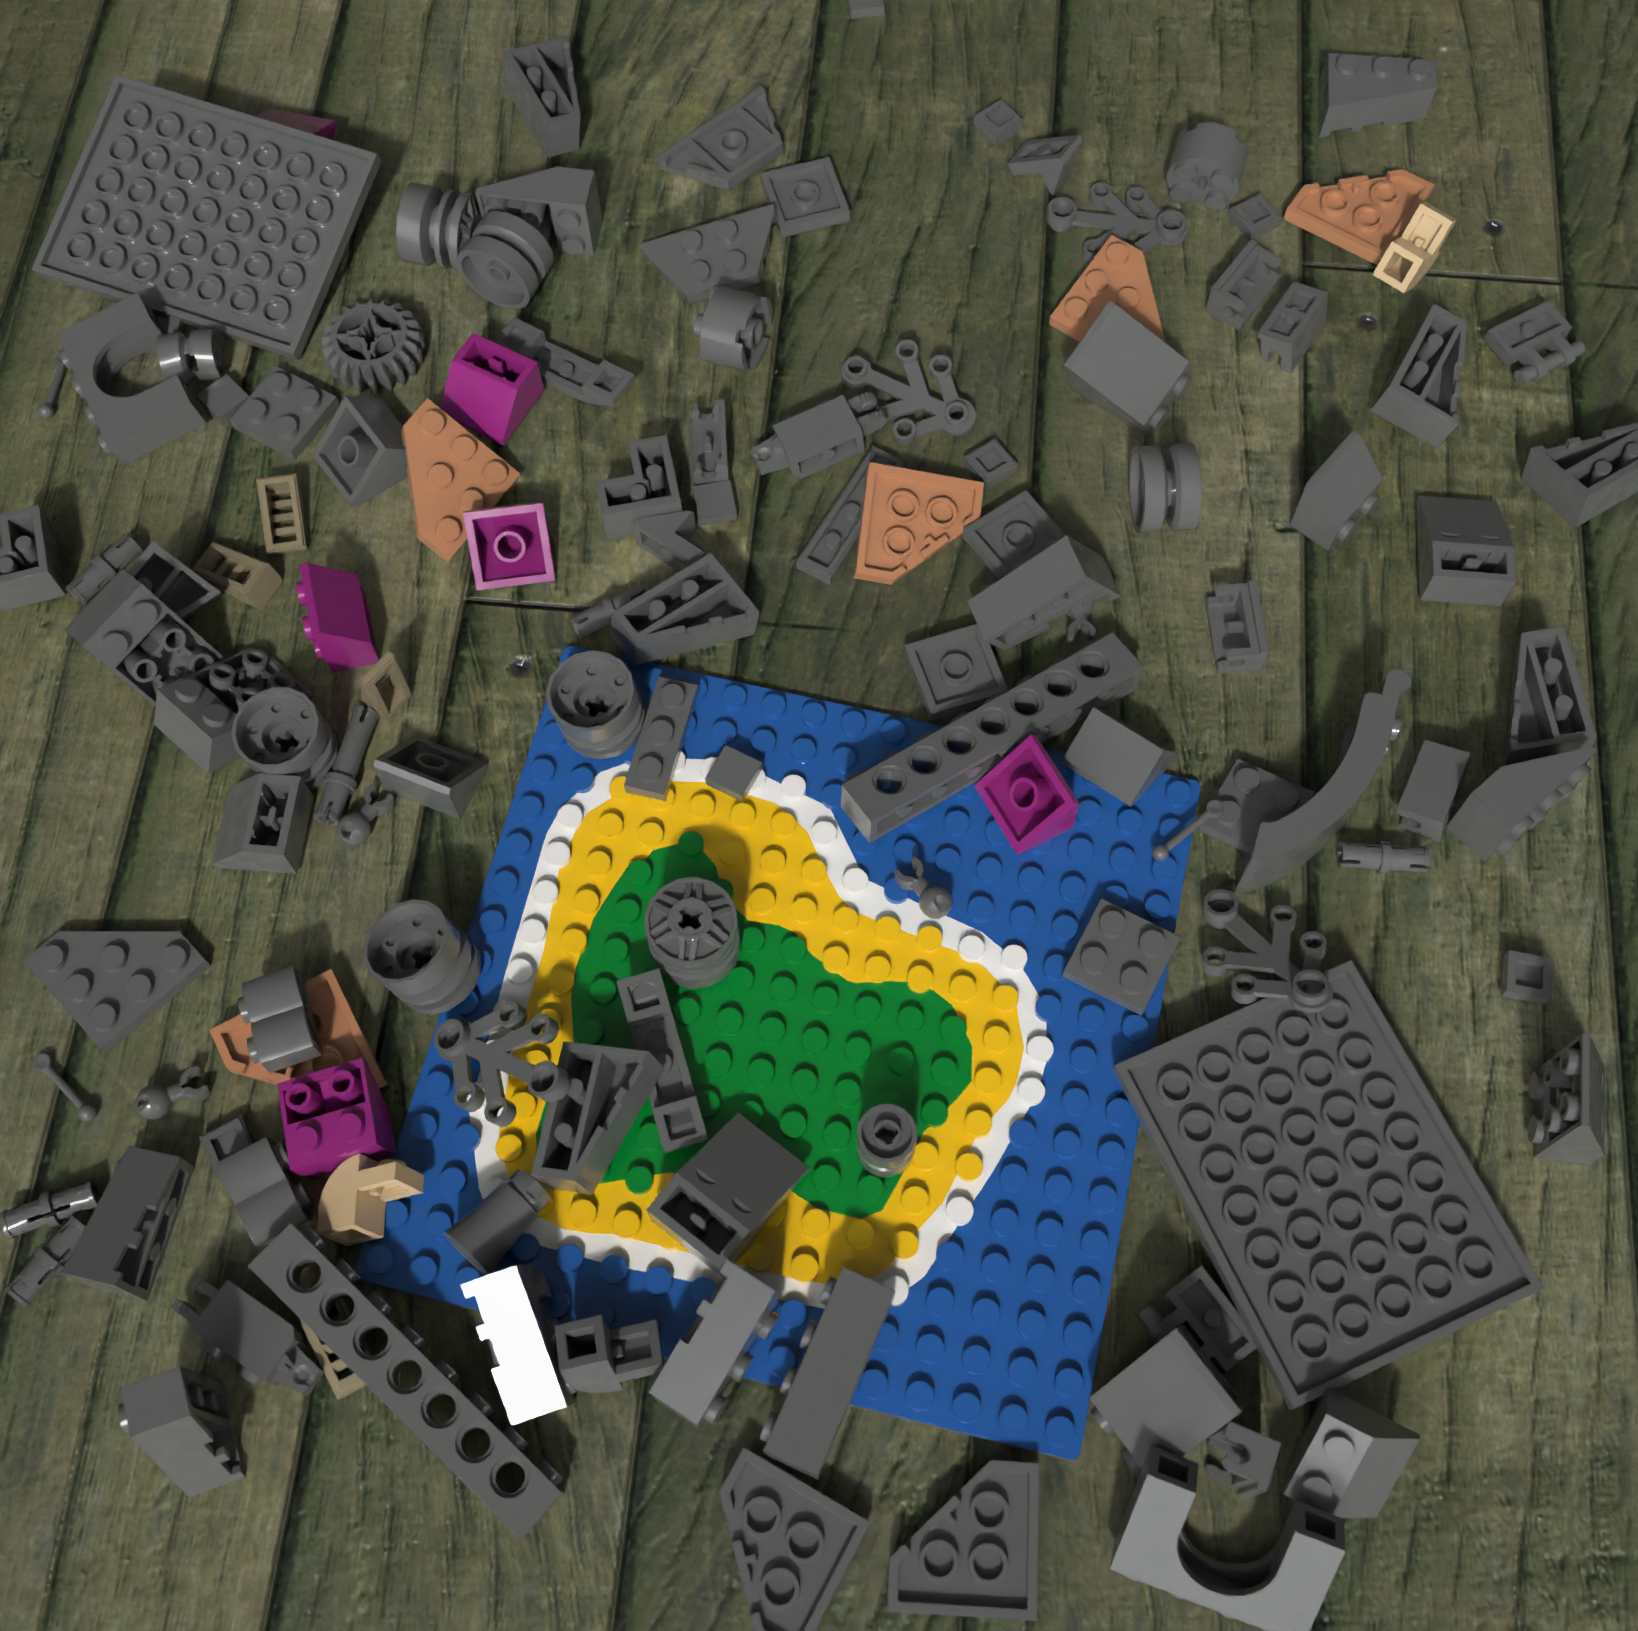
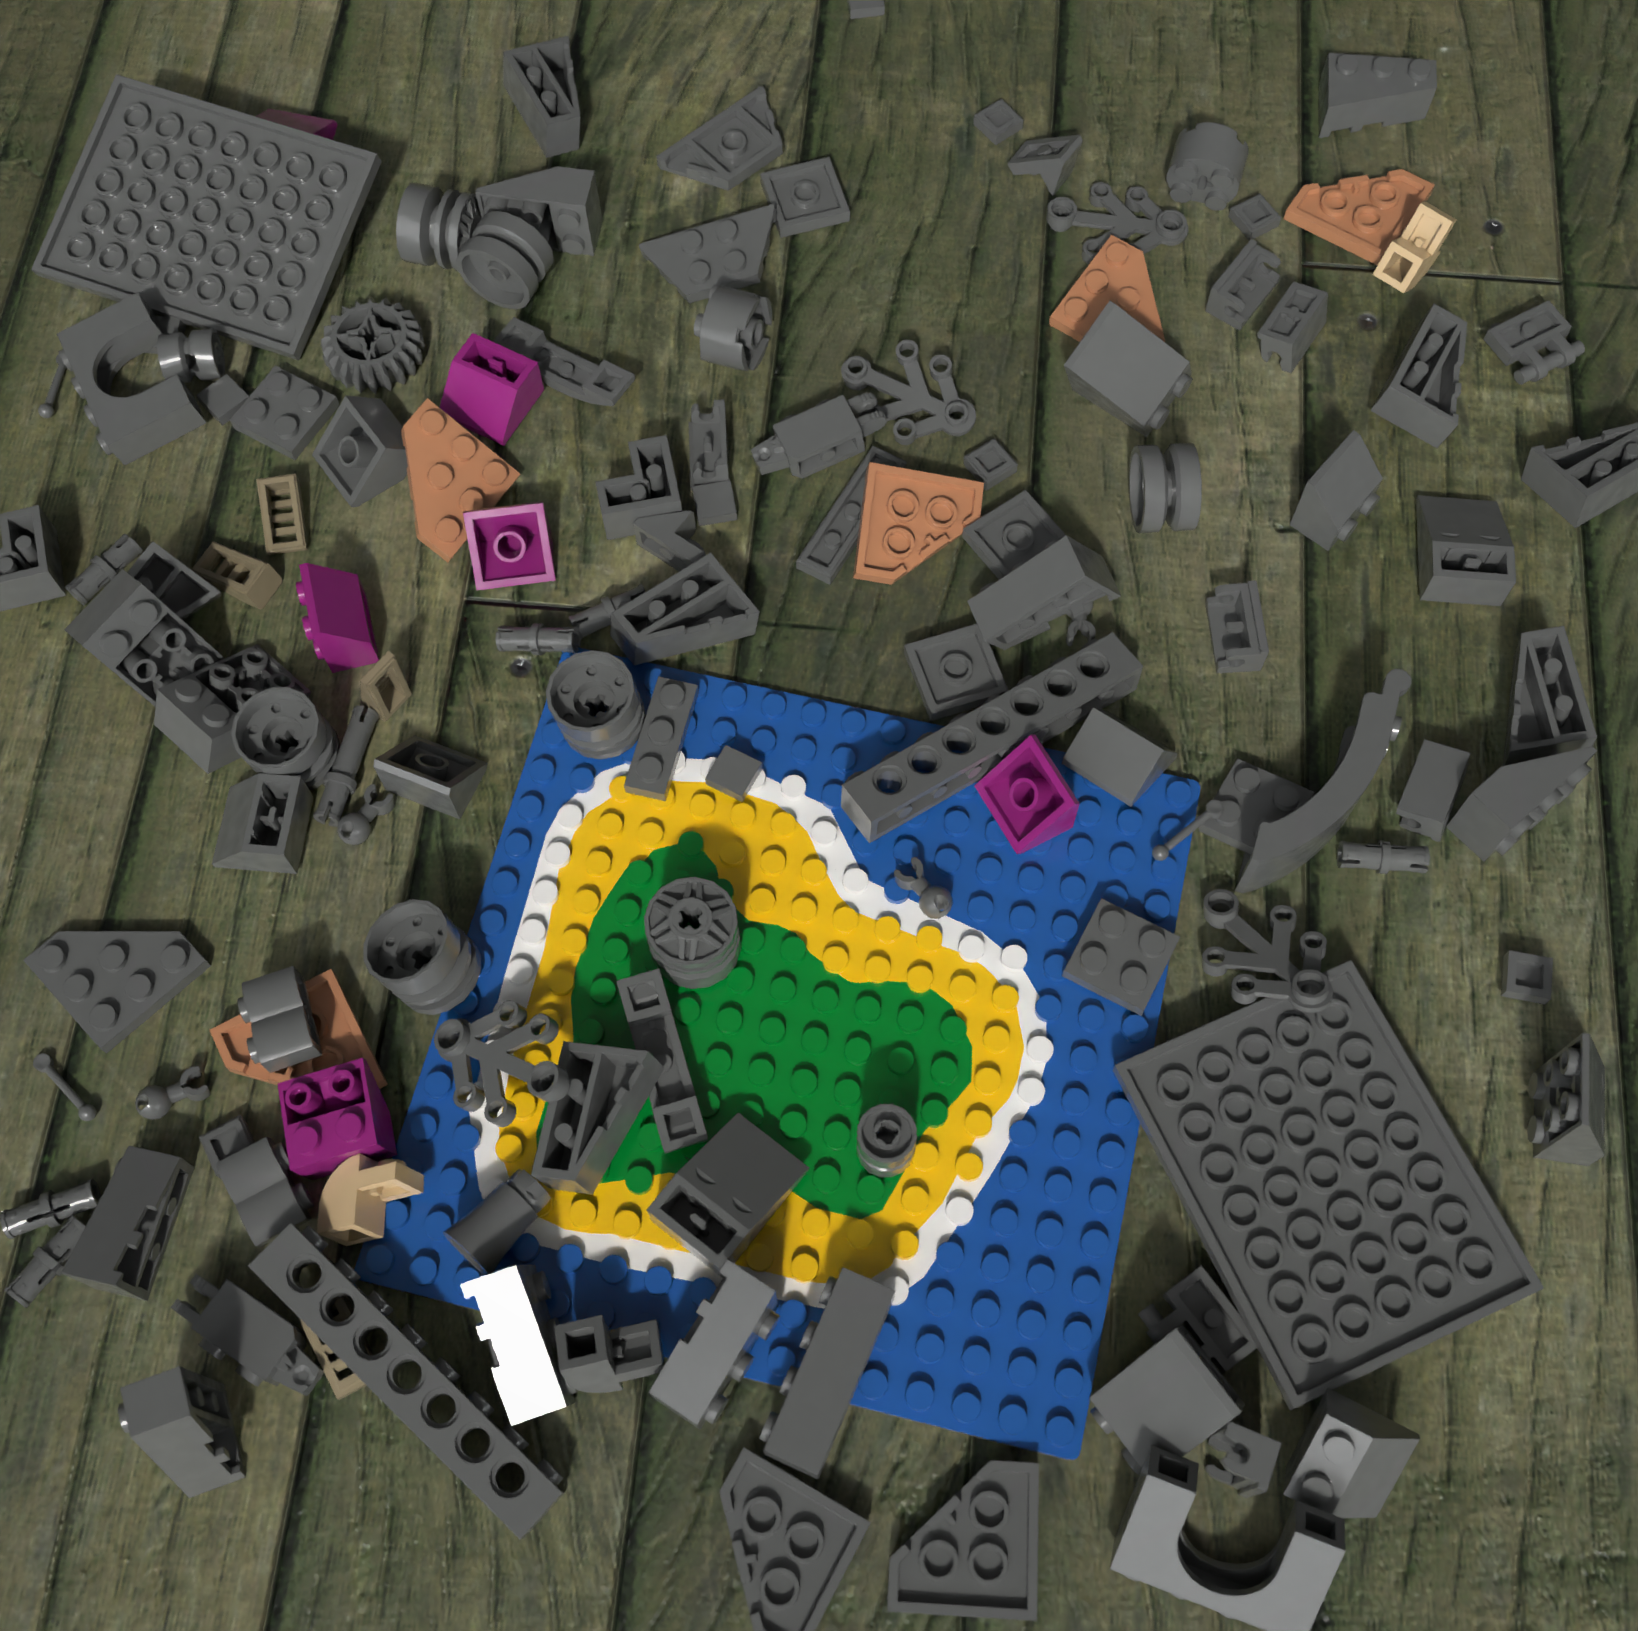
(538, 639): none -> dark grey pin

